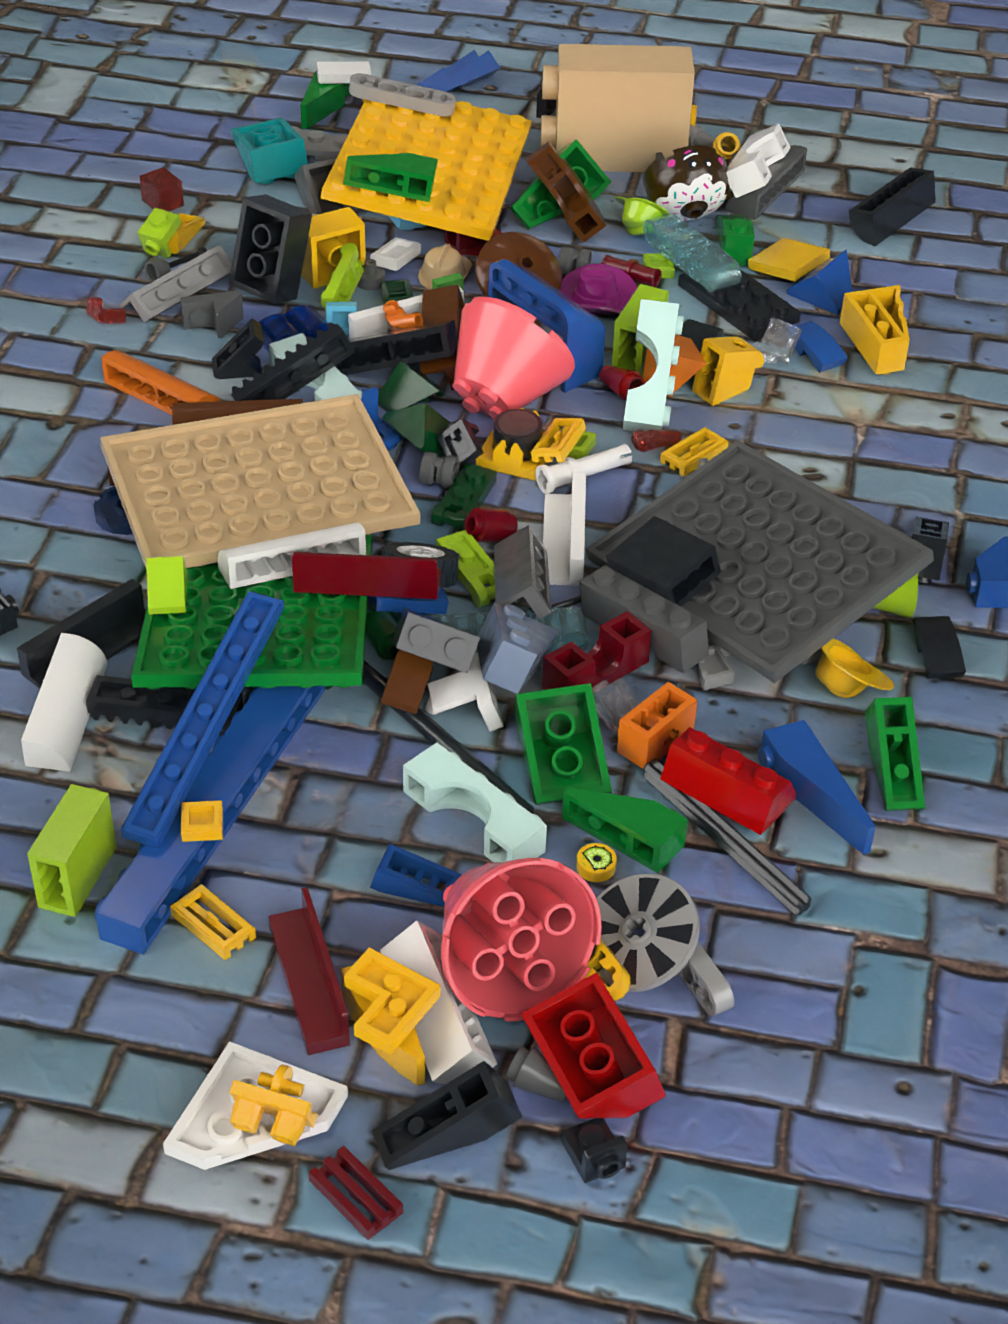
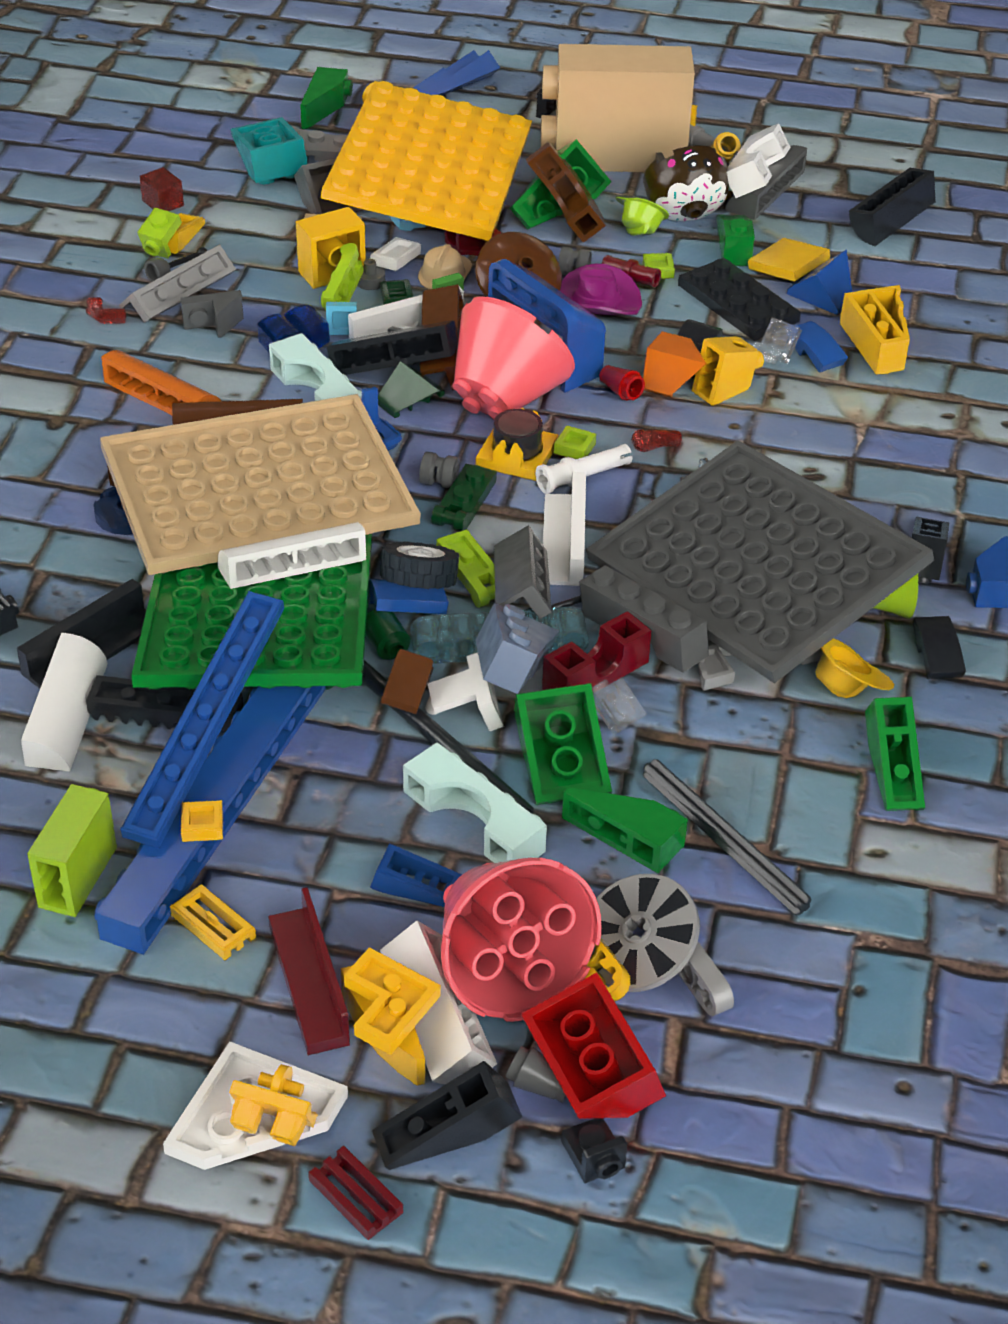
(166, 585): lime slope -> none
(238, 356): black slope -> none
(270, 248): black brick -> none
(297, 368): black gear -> none
(340, 71): white tile -> none
(366, 575): dark red panel -> none
(393, 174): green slope -> none
(399, 318): orange arm -> none
(402, 94): light grey beam -> none
(420, 426): dark green slope -> none
(435, 640): brick -> none
(461, 441): black bracket -> none
(490, 524): dark red brick -> none
(564, 439): yellow tile -> none
(596, 862): yellow tile -> none
(626, 350): lime brick -> none
(655, 330): light aqua arch -> none
(662, 719): orange brick -> none
(666, 560): black brick -> none
(690, 461): yellow tile -> none
(692, 252): clear light blue beam -> none
(726, 780): red slope -> none
(819, 786): blue slope -> none

